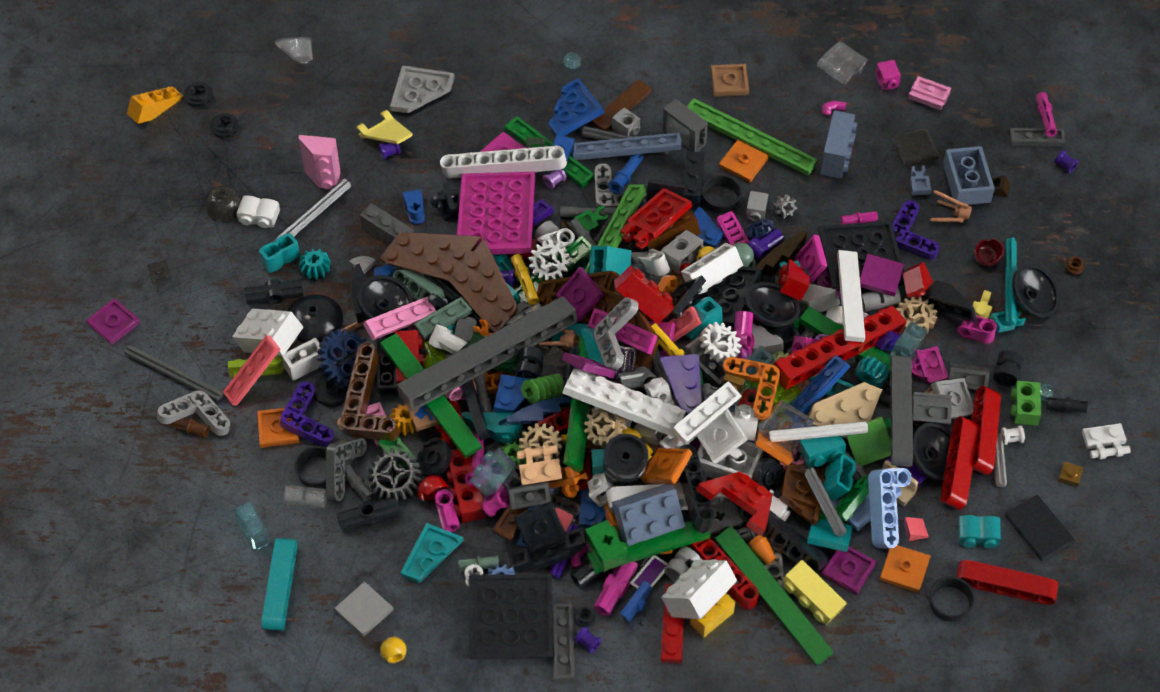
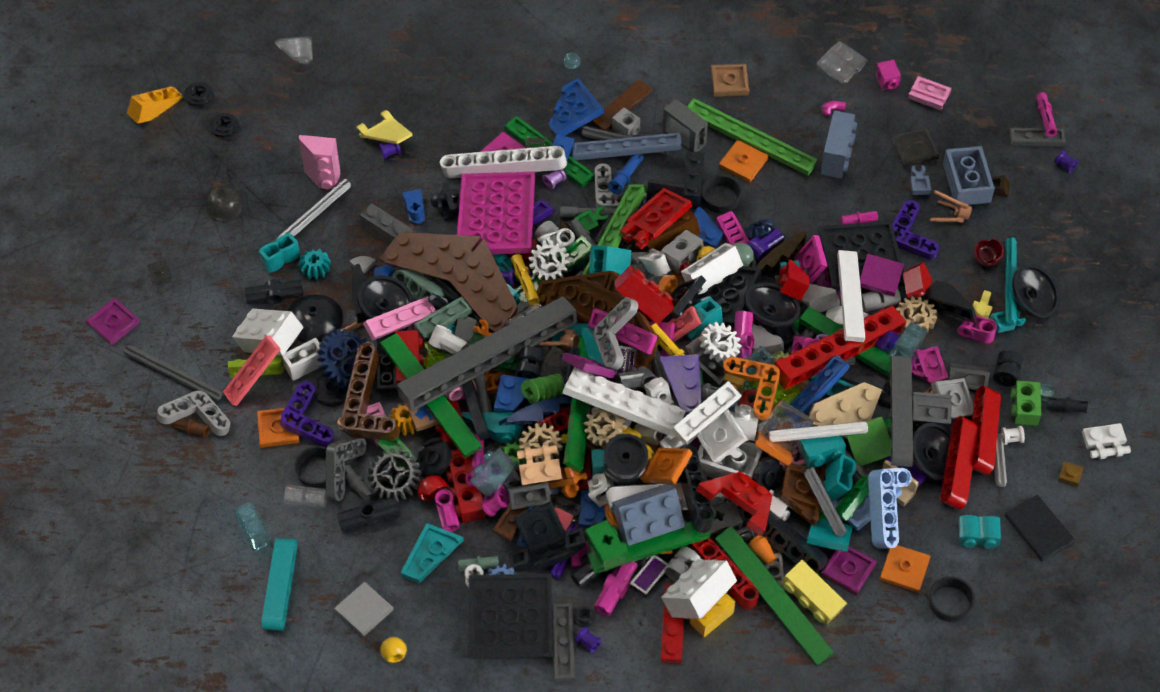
(258, 211): white brick -> none
(419, 87): light grey plate -> none
(581, 293): magenta tile -> none
(637, 601): blue plate -> none
(757, 206): light grey brick -> none
(785, 201): light grey gear -> none
(872, 371): teal gear -> none
(915, 528): coral slope -> none
(1008, 582): red beam -> none
(1074, 261): reddish brown plate -> none

